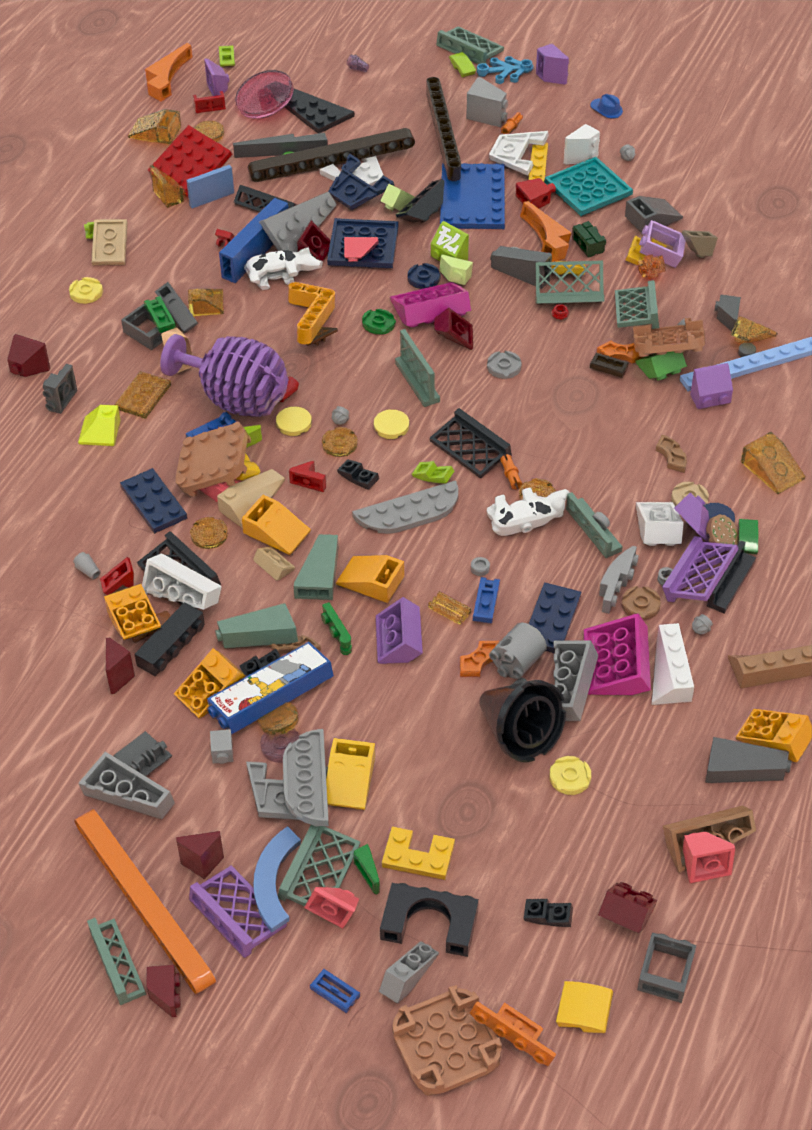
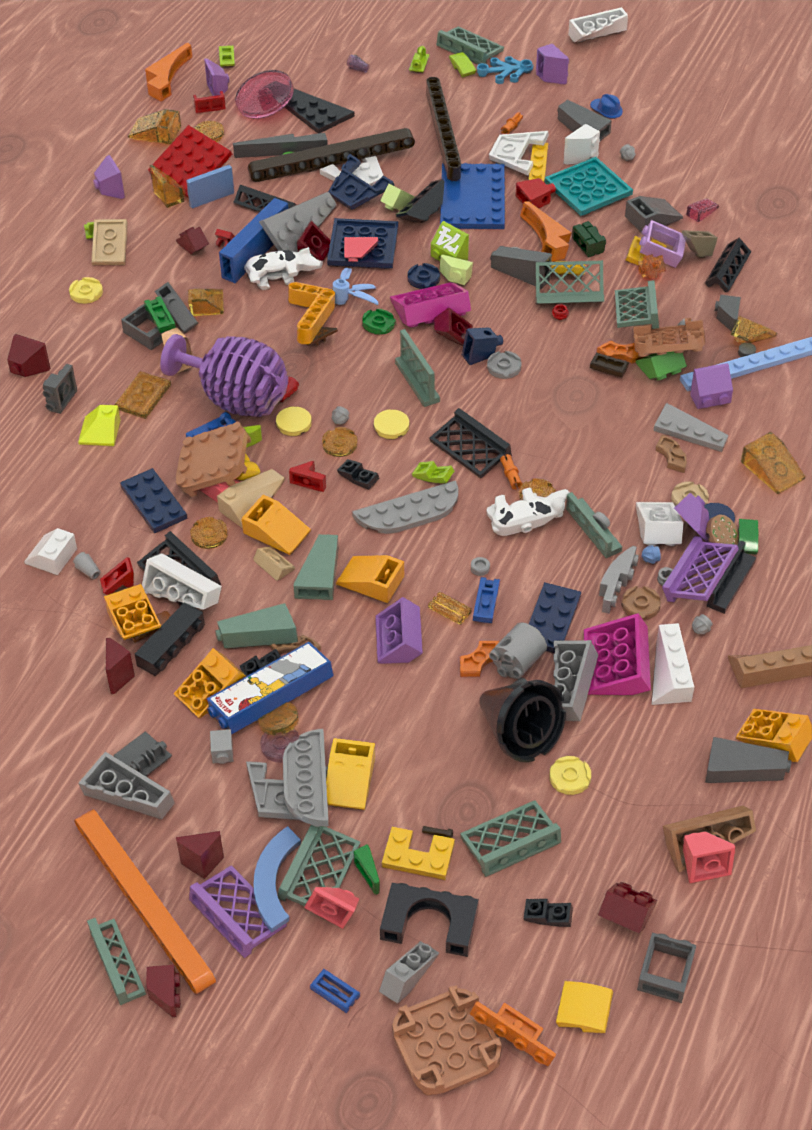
(53, 551): none -> white slope
(109, 179): none -> medium lavender slope
(192, 240): none -> dark red slope
(336, 628): green plate -> none
(342, 289): none -> light blue plant
(419, 60): none -> lime hinge
(439, 832): none -> dark brown piece
(480, 344): none -> dark blue torso
(486, 103): light grey slope -> none
(519, 848): none -> sand green fence
(576, 116): none -> dark grey slope
(598, 25): none -> white wedge
(651, 554): none -> medium blue plate
(688, 428): none -> light grey wing
(701, 209): none -> clear pink slope
(727, 260): none -> black fence

